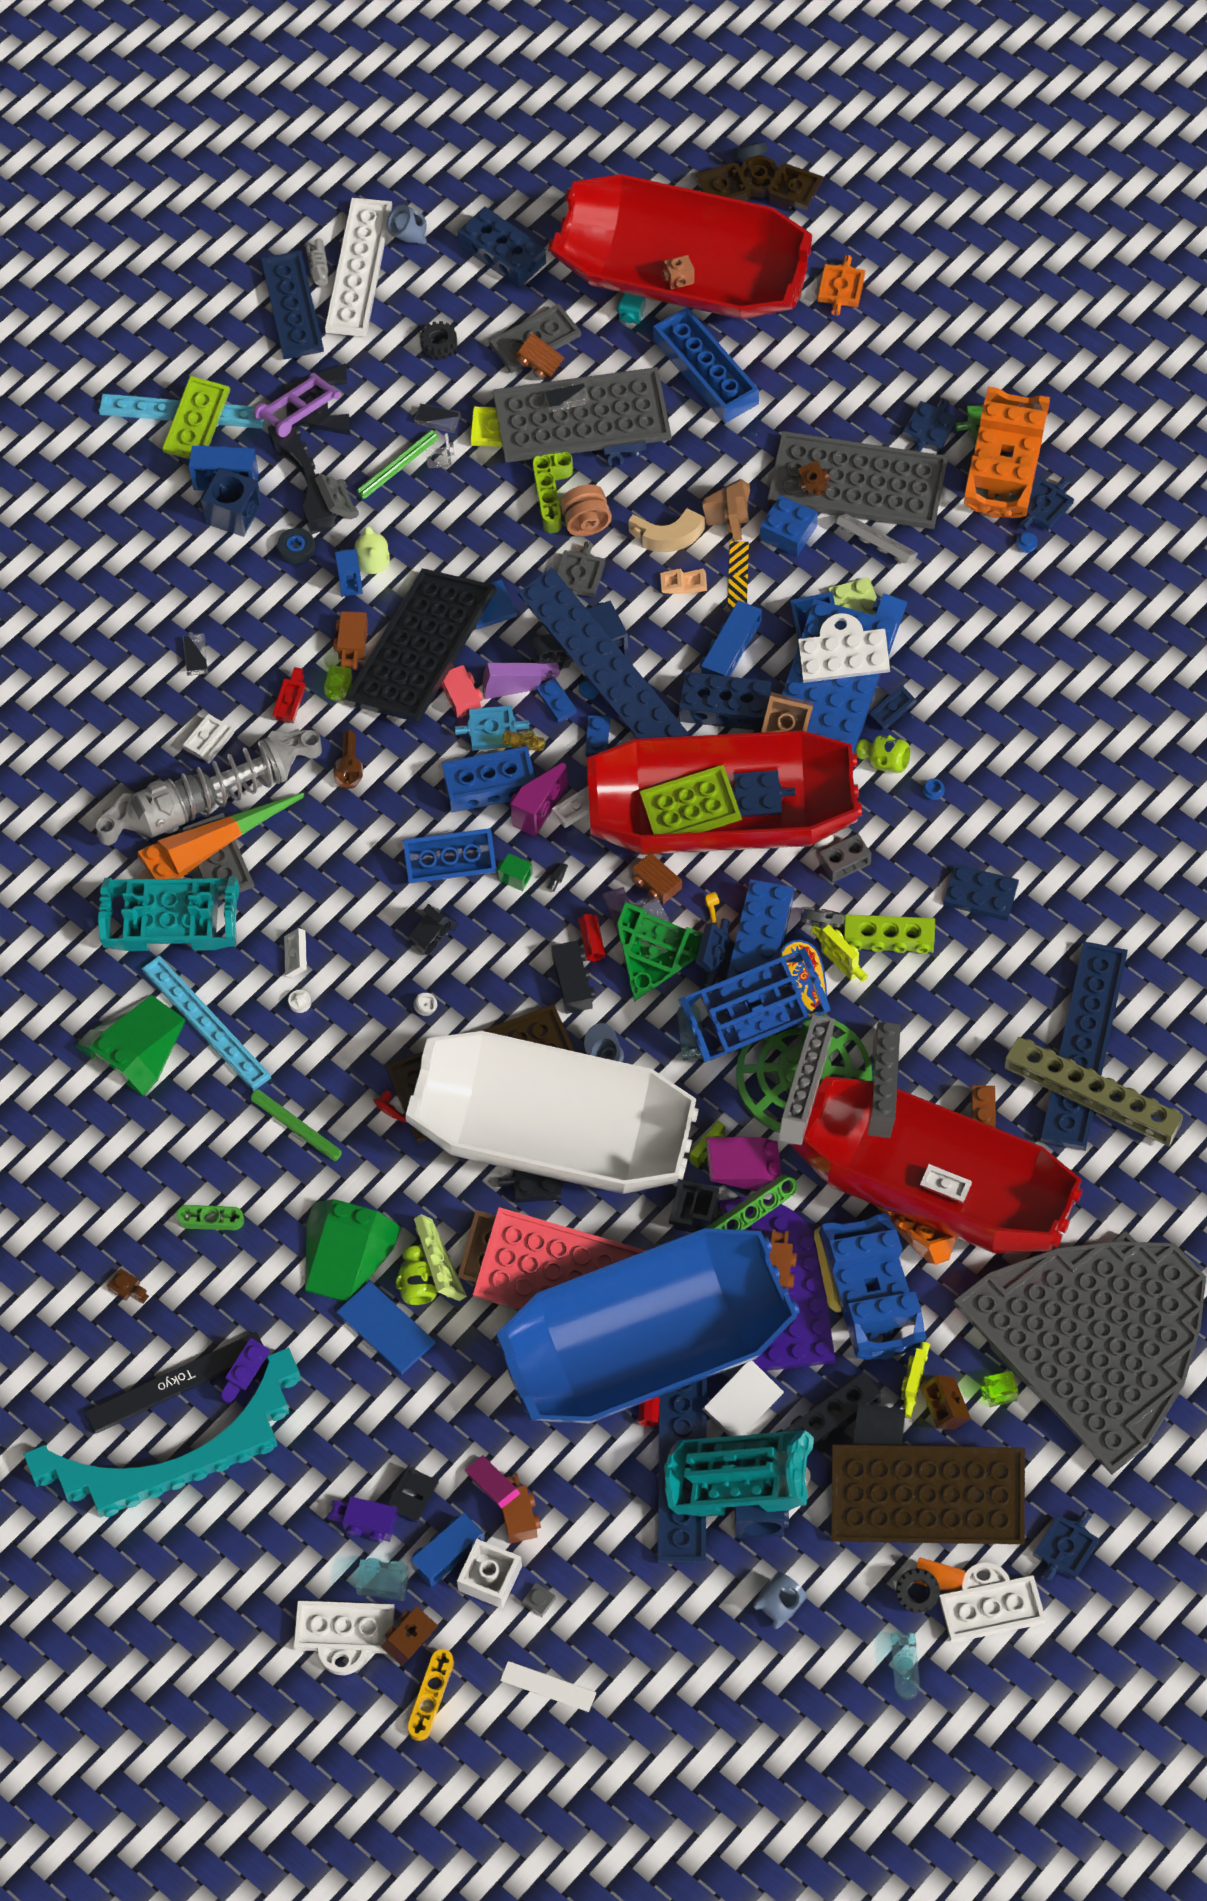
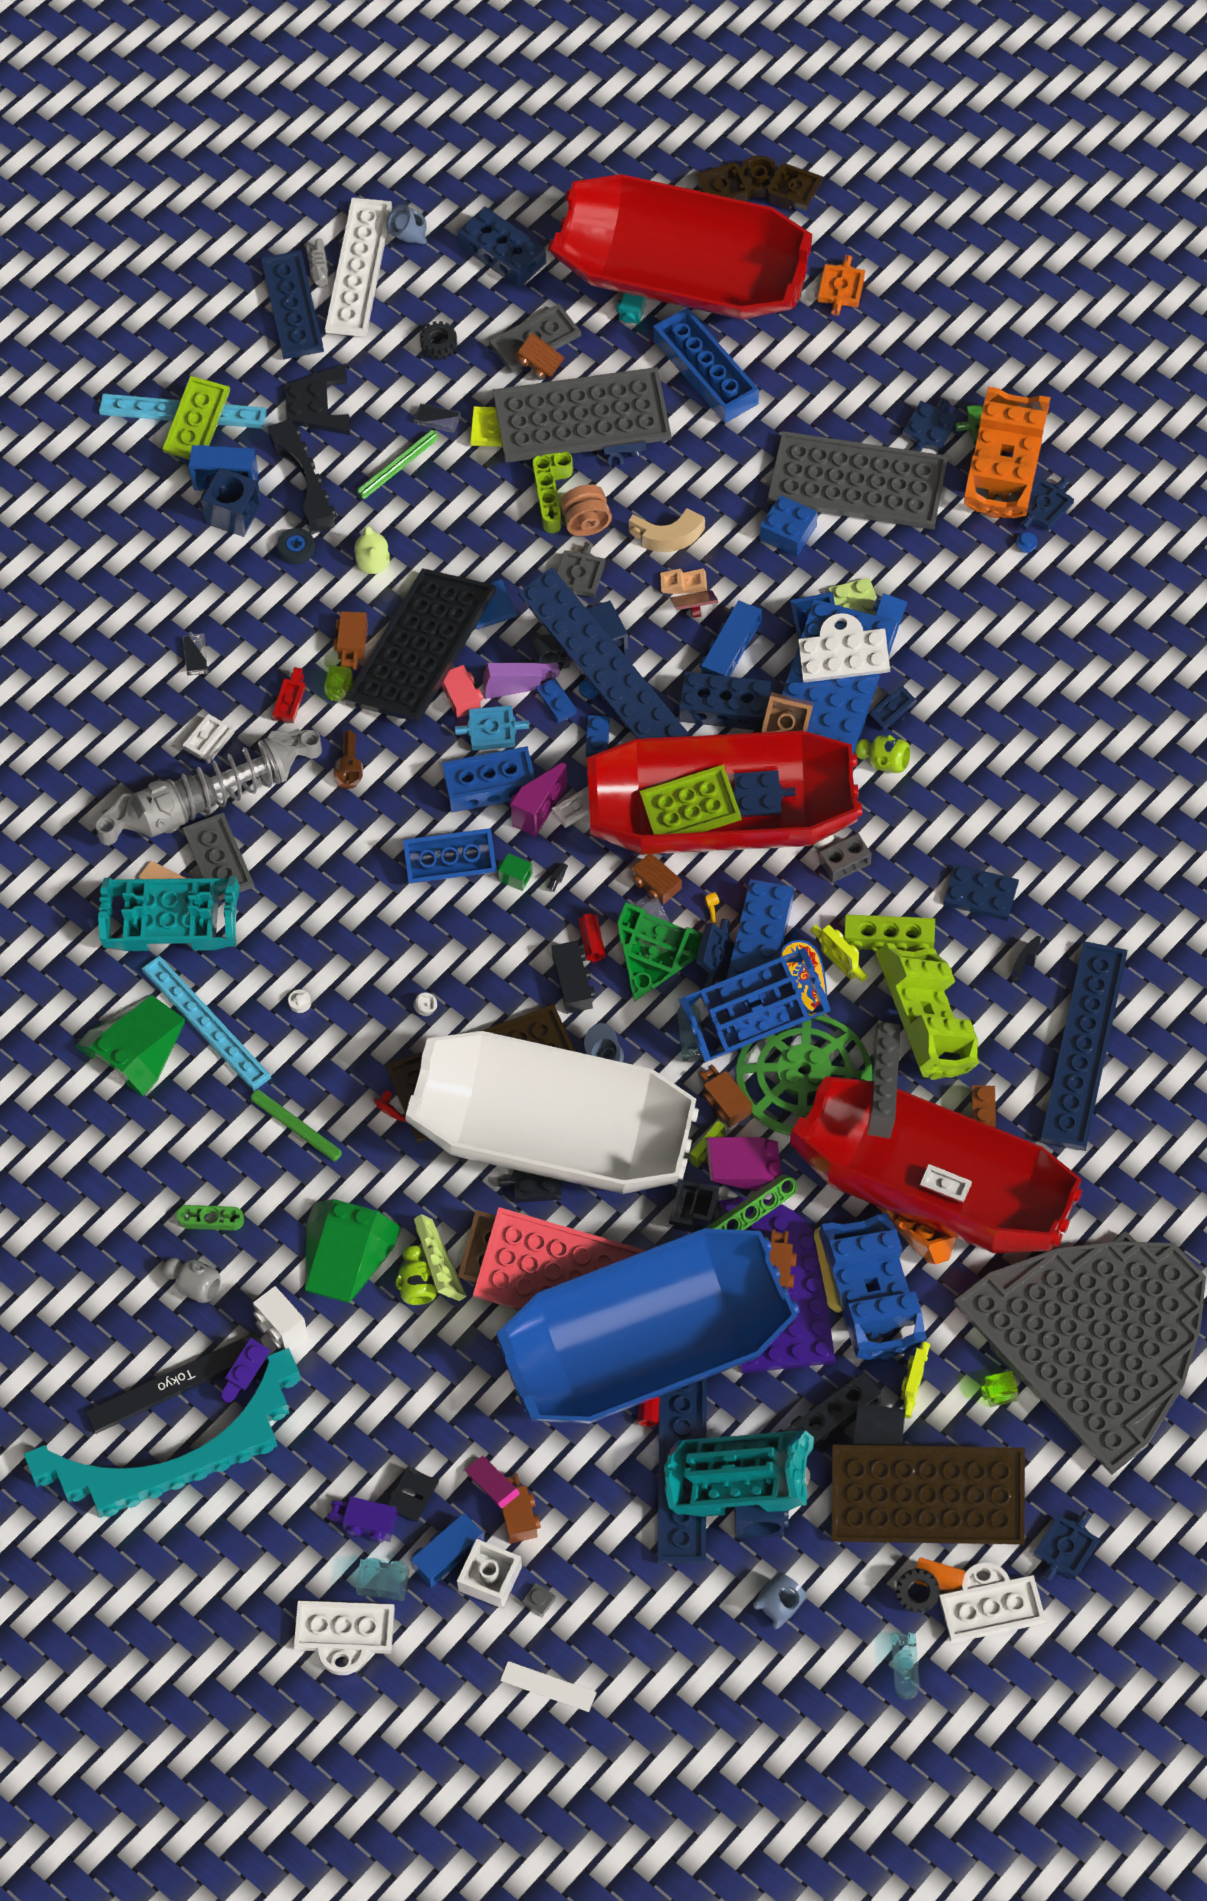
(127, 1285): reddish brown plate -> none
(183, 852): orange plate -> none
(193, 1279): none -> light grey piece
(279, 1320): none -> white brick
(284, 427): medium lavender piece -> none
(295, 953): white plate -> none
(336, 496): dark grey plate -> none
(349, 572): blue brick -> none
(385, 1327): blue tile -> none
(403, 1647): reddish brown brick -> none
(432, 929): black tile -> none
(433, 1695): yellow beam -> none
(446, 452): clear bracket -> none
(523, 739): clear yellow axle -> none
(566, 397): tile -> none
(614, 901): clear purple plate -> none
(678, 272): nougat brick -> none
(694, 601): none -> piece
(725, 1096): none -> dark orange brick
(729, 507): medium nougat piece -> none
(738, 573): sticker -> none
(743, 1400): white tile -> none
(749, 151): black bush -> none
(806, 1080): light grey brick -> none
(814, 478): reddish brown brick -> none
(823, 917): dark grey plate -> none
(870, 535): light grey plate -> none
(918, 989): none -> lime piece
(933, 789): blue plate -> none
(945, 1402): reddish brown brick -> none
(1027, 956): none -> black slope
(1099, 1101): olive brick -> none

